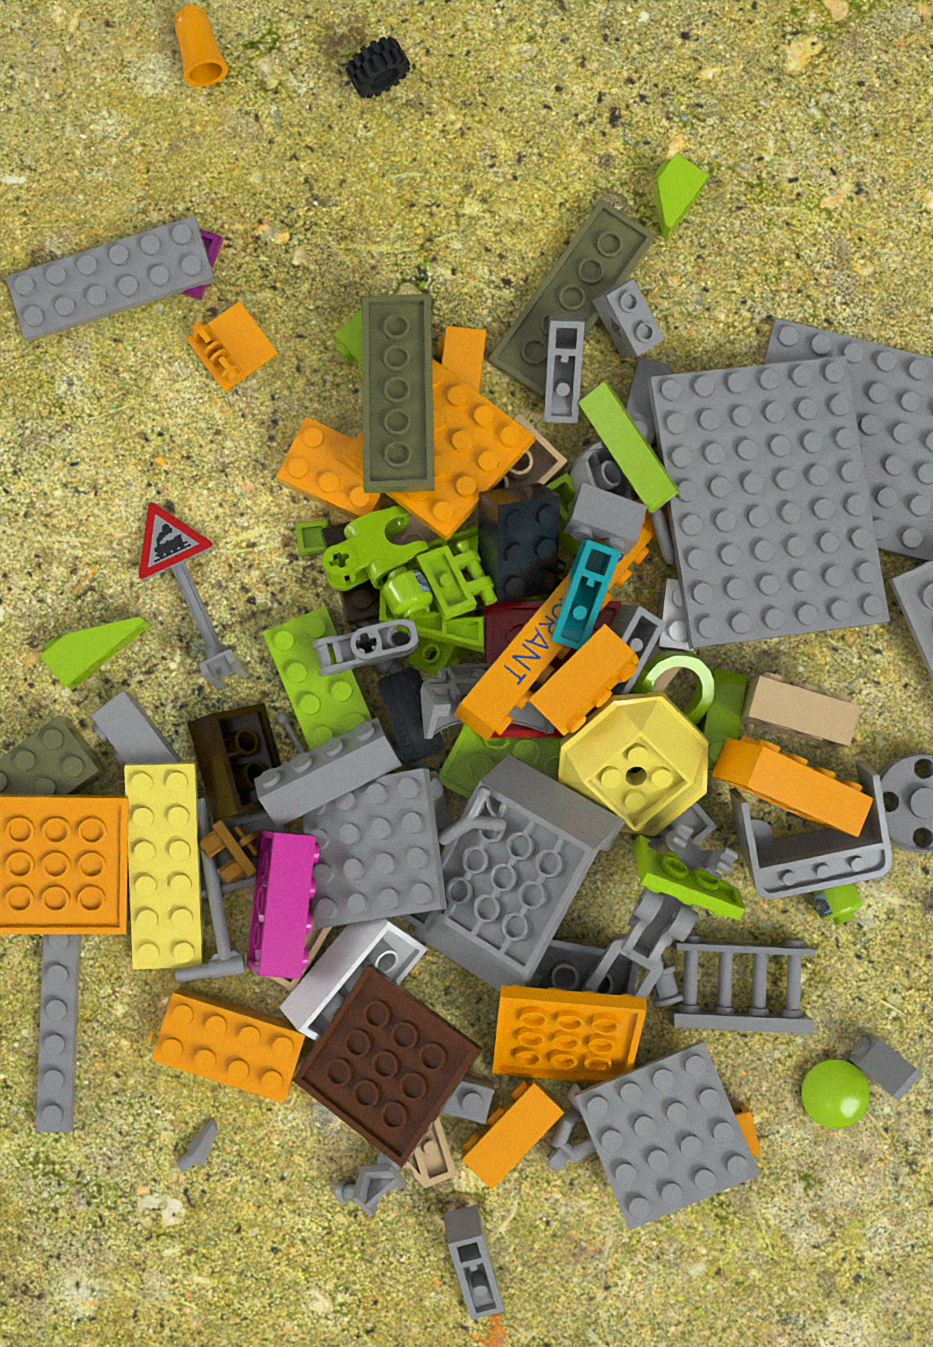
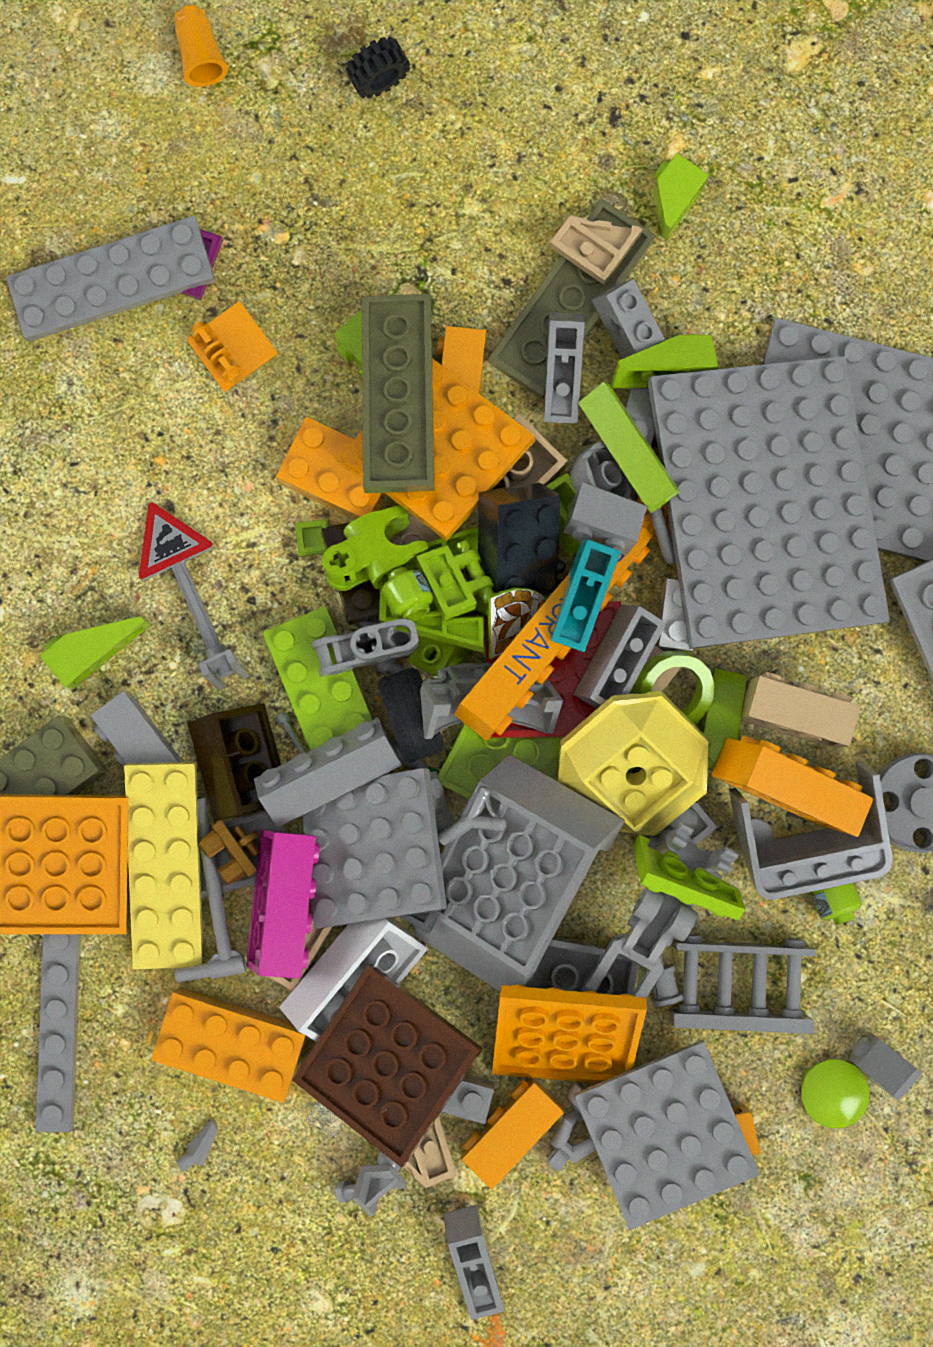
(508, 614): none -> shield
(585, 680): light orange brick -> none
(594, 245): none -> tan wing
(671, 356): none -> lime slope

